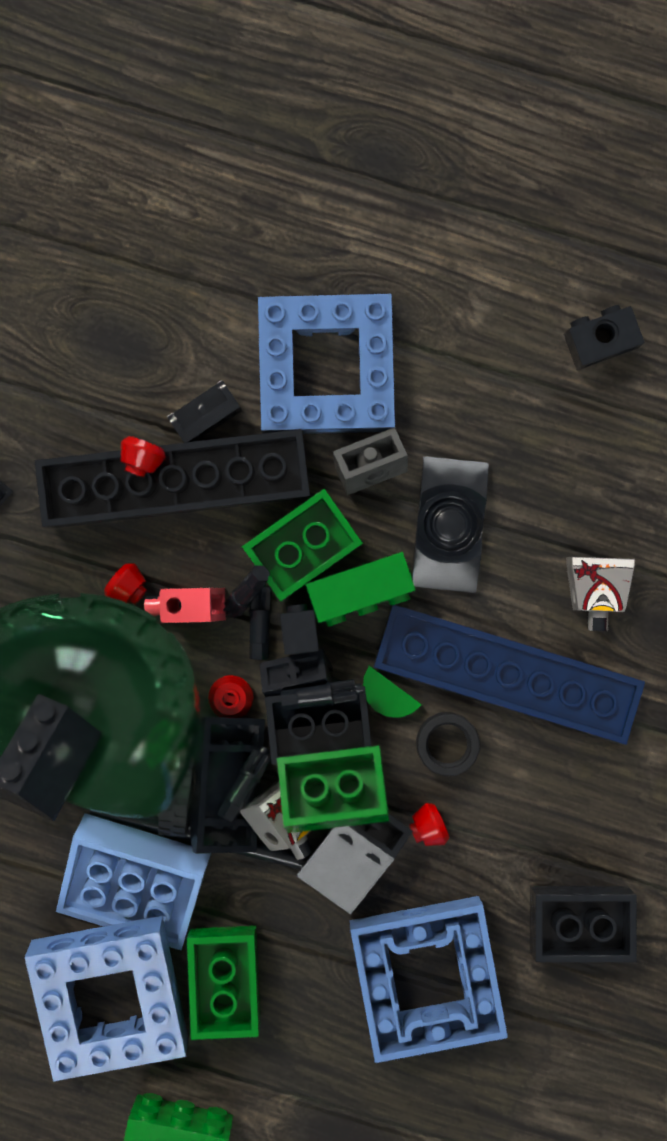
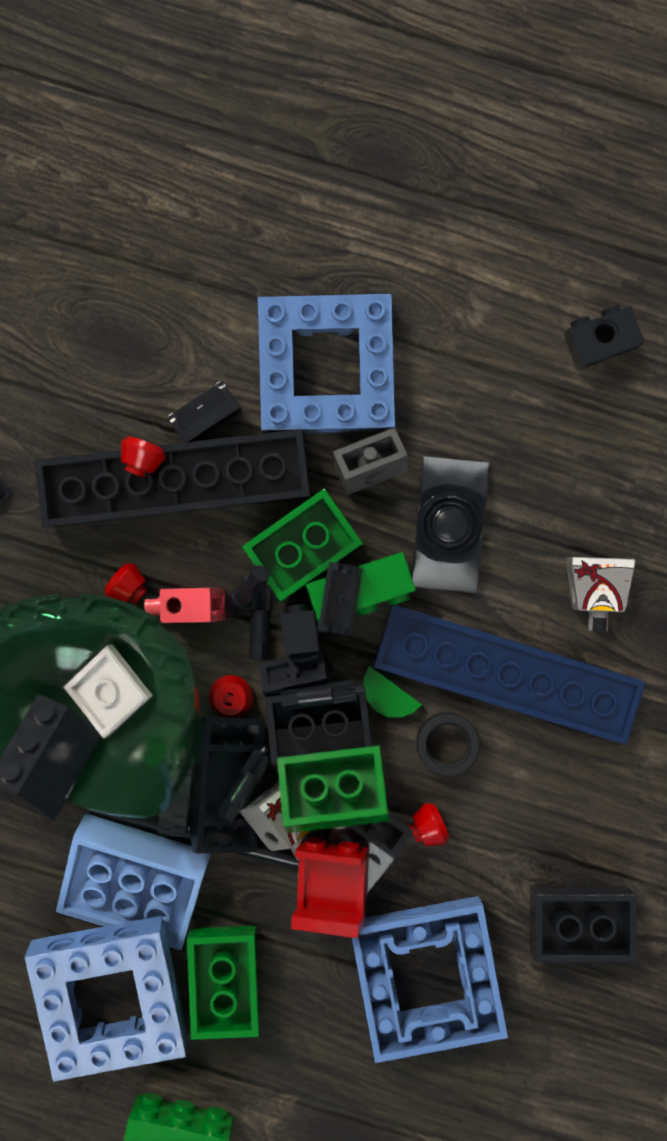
(108, 691): none -> white plate
(331, 887): none -> red panel
(340, 599): none -> black hinge

